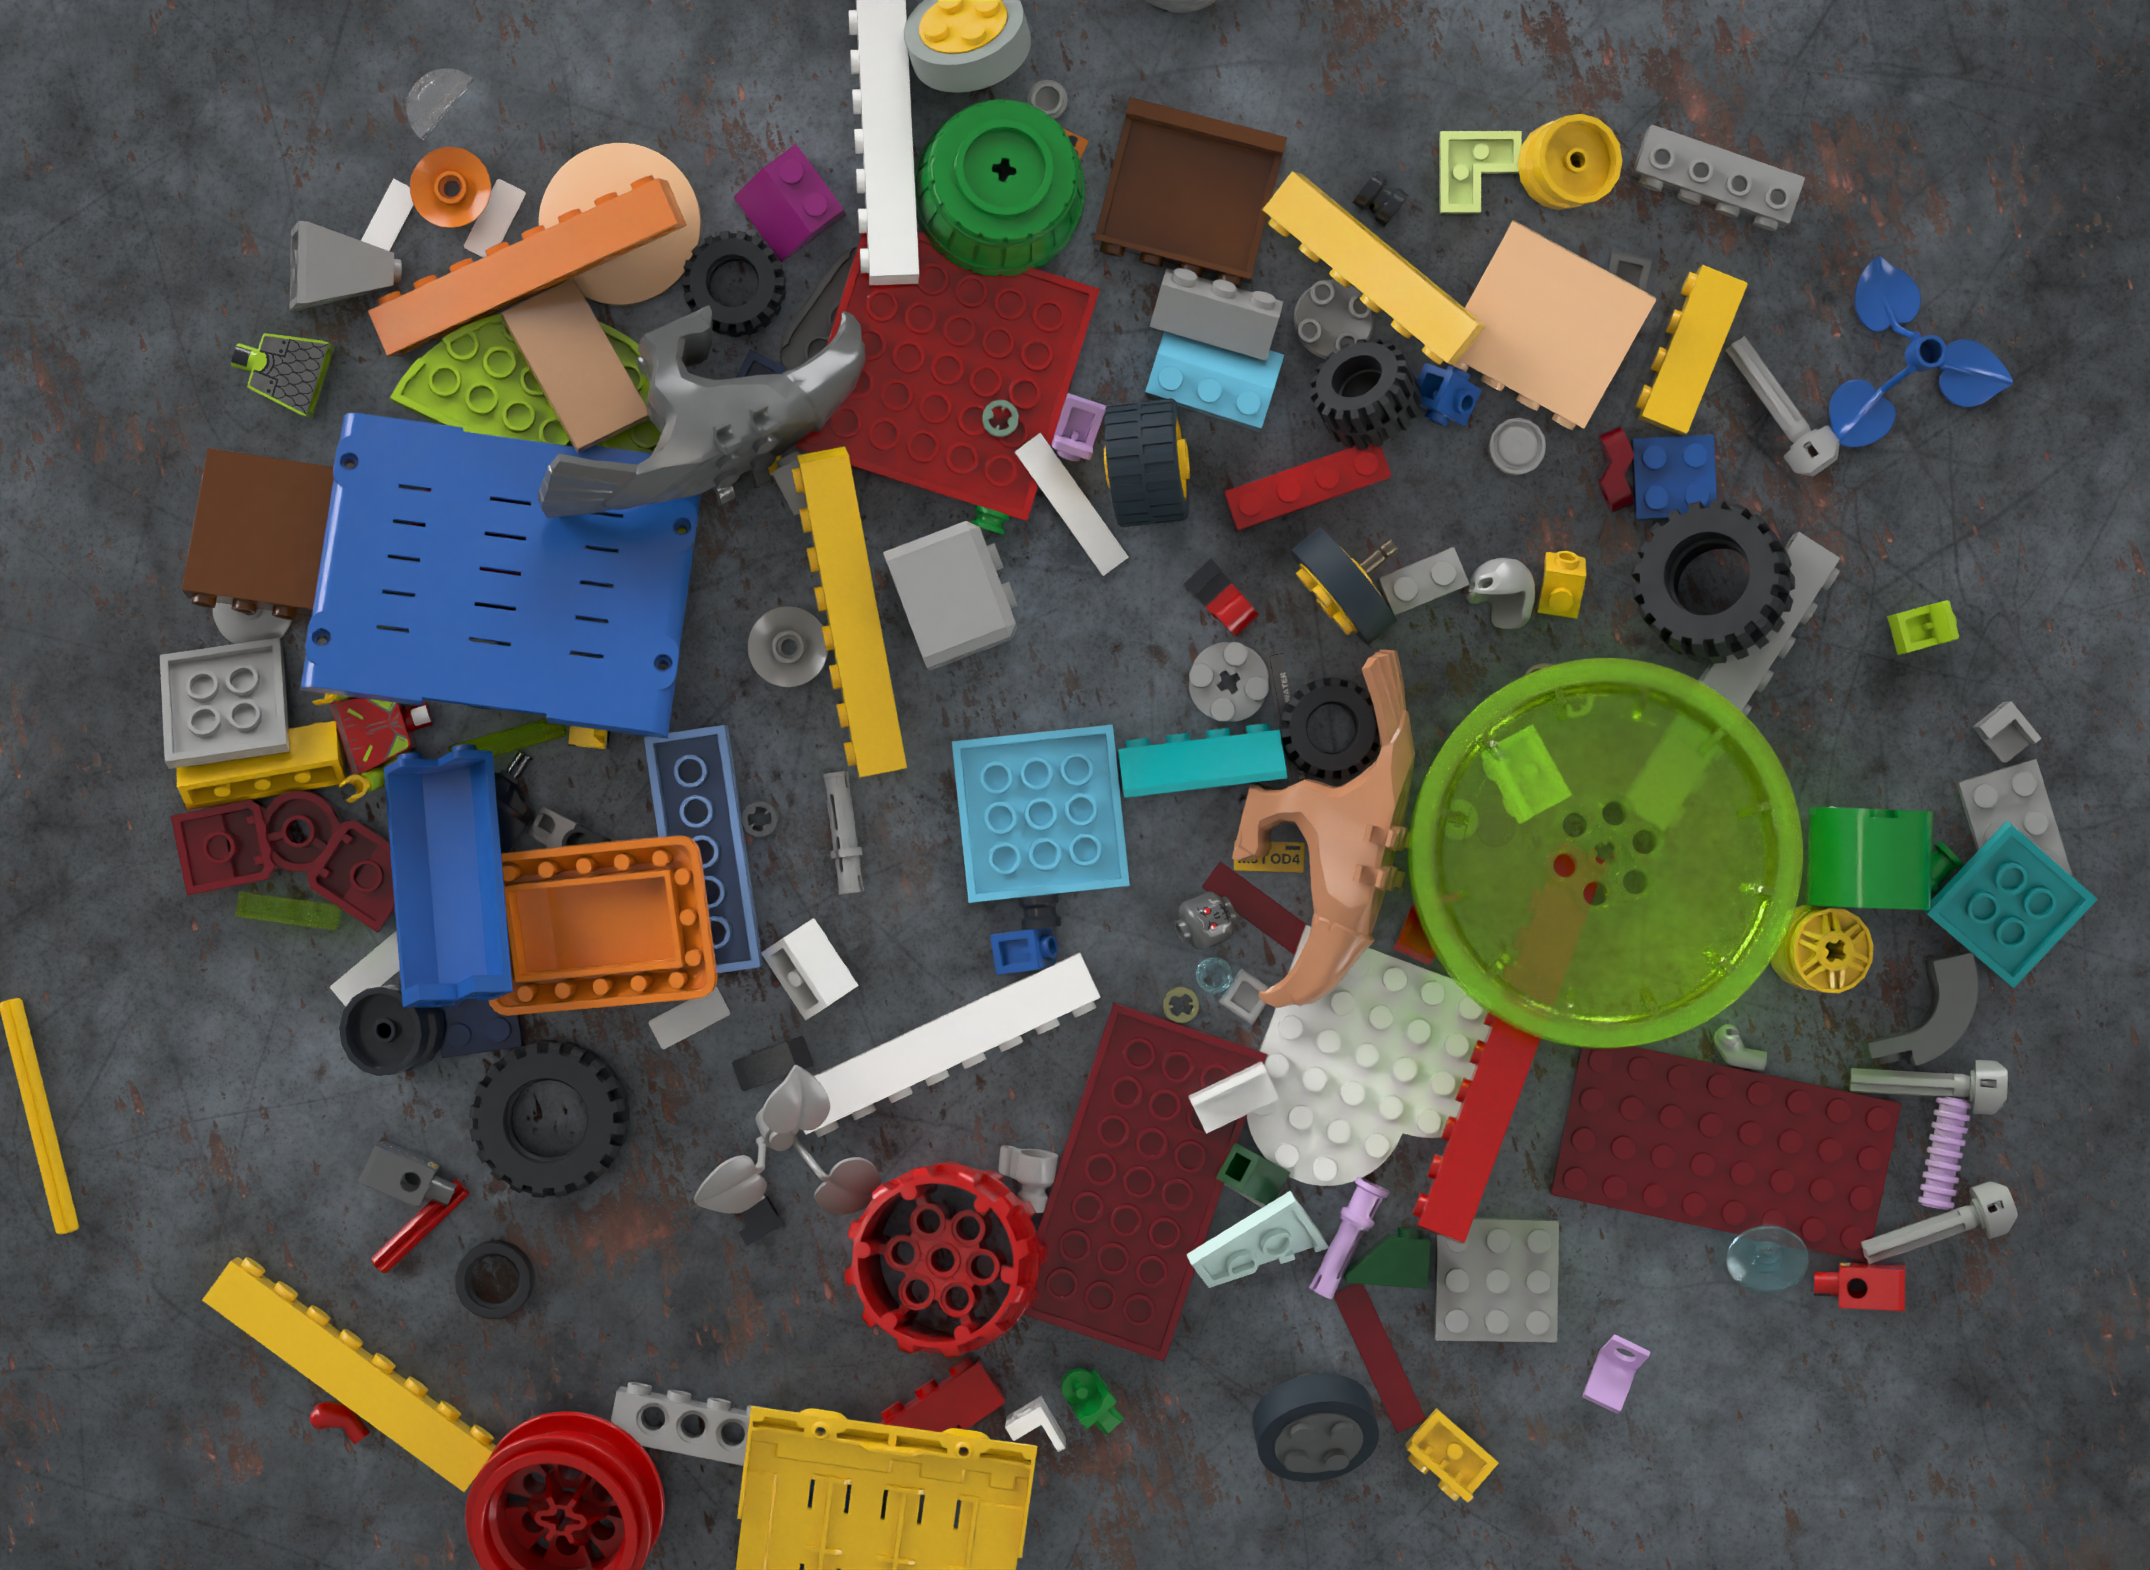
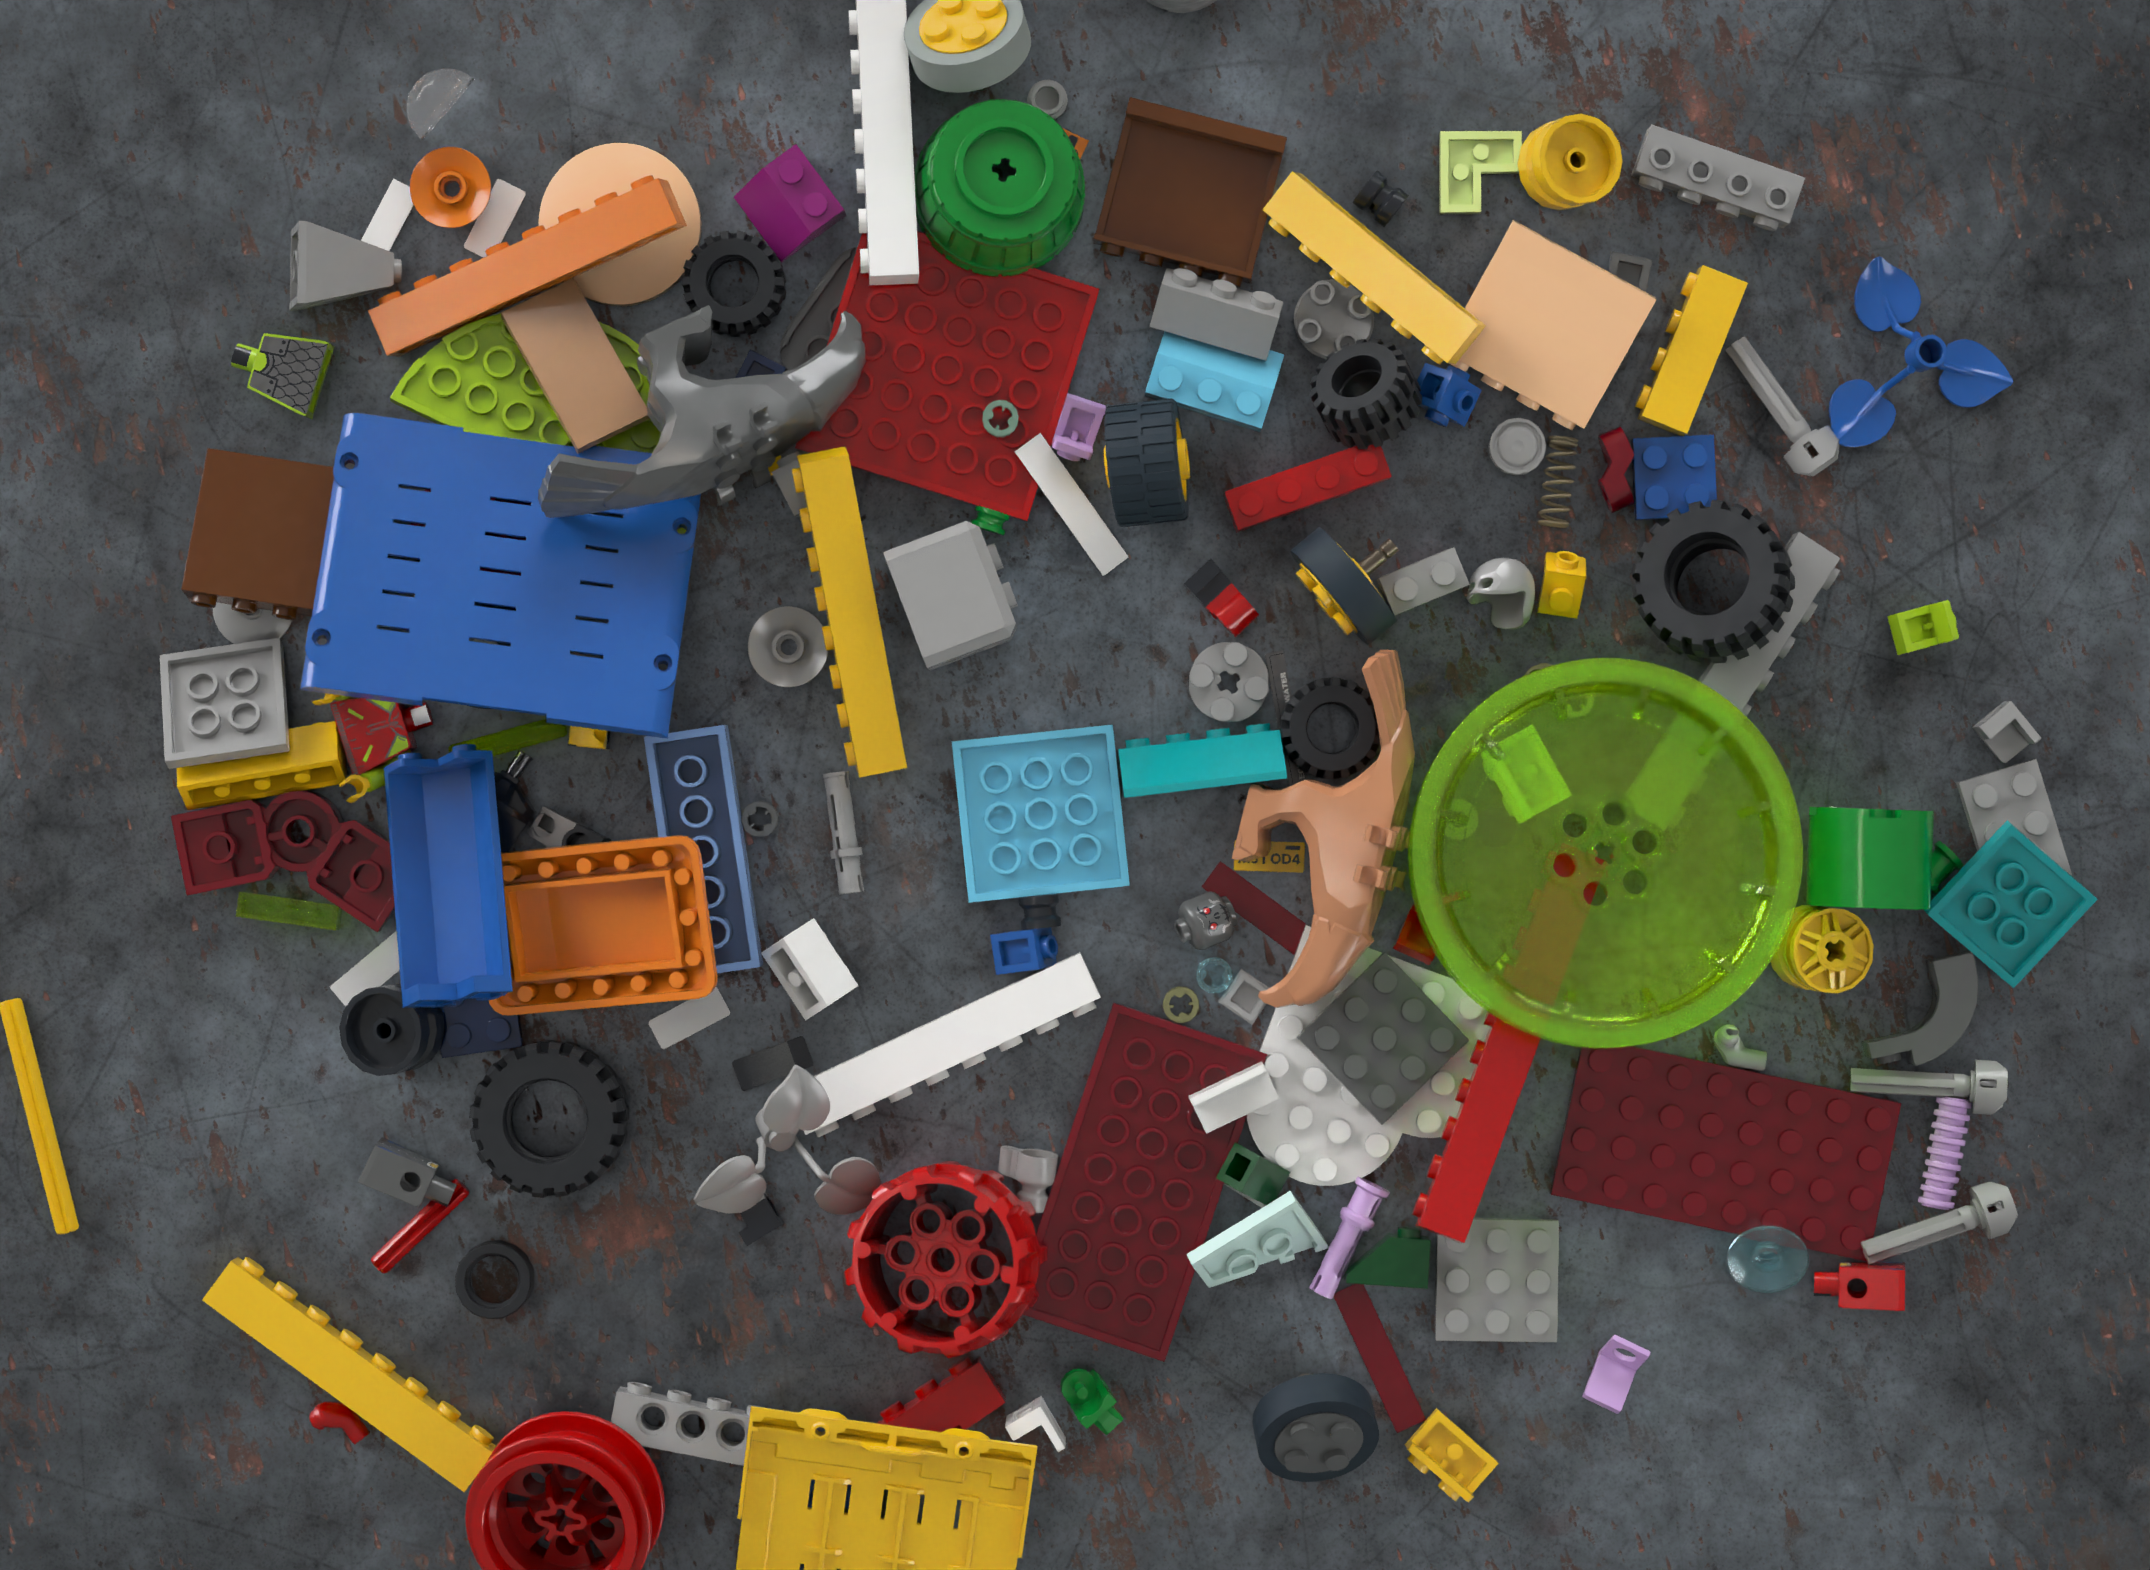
(1383, 1038): none -> dark grey plate
(1555, 443): none -> dark tan piece

